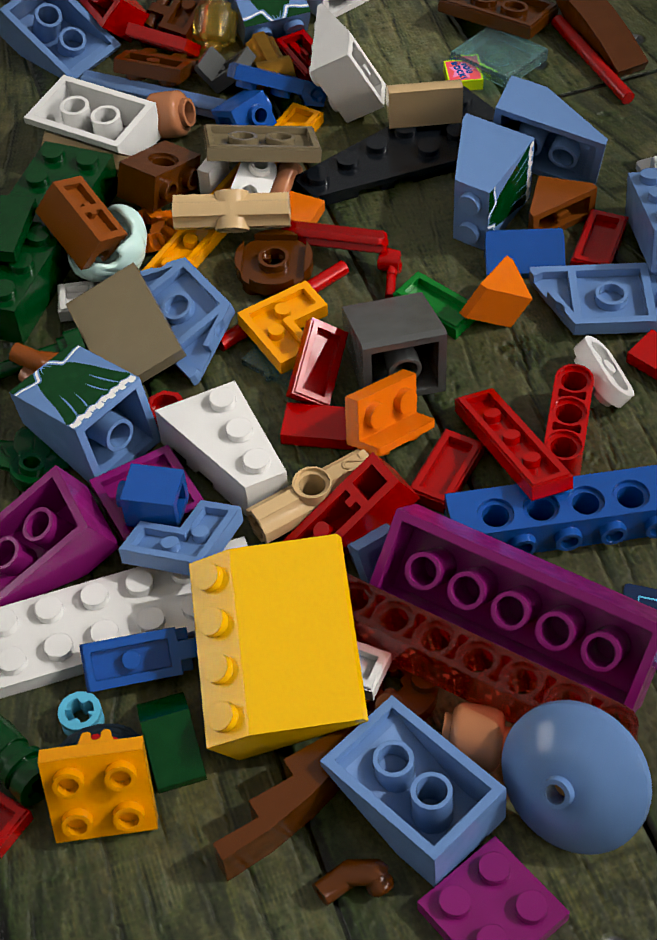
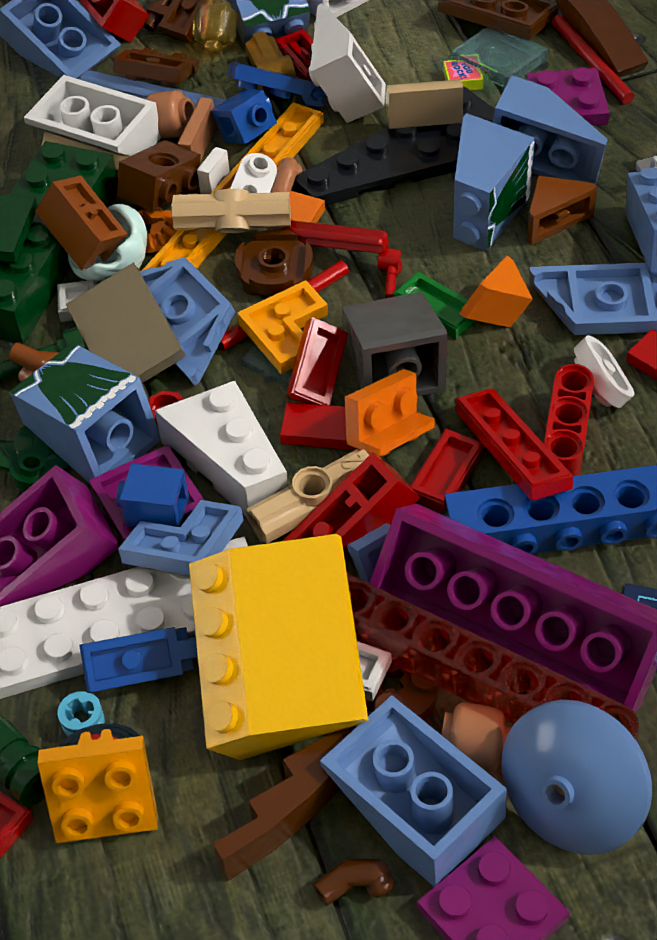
(163, 40): red tile -> none
(171, 742): dark green slope -> none
(199, 127): none -> nougat tile
(214, 67): dark grey bracket -> none
(261, 143): dark tan tile -> none
(525, 247): blue slope -> none
(579, 89): none -> magenta plate
(600, 238): red tile -> none

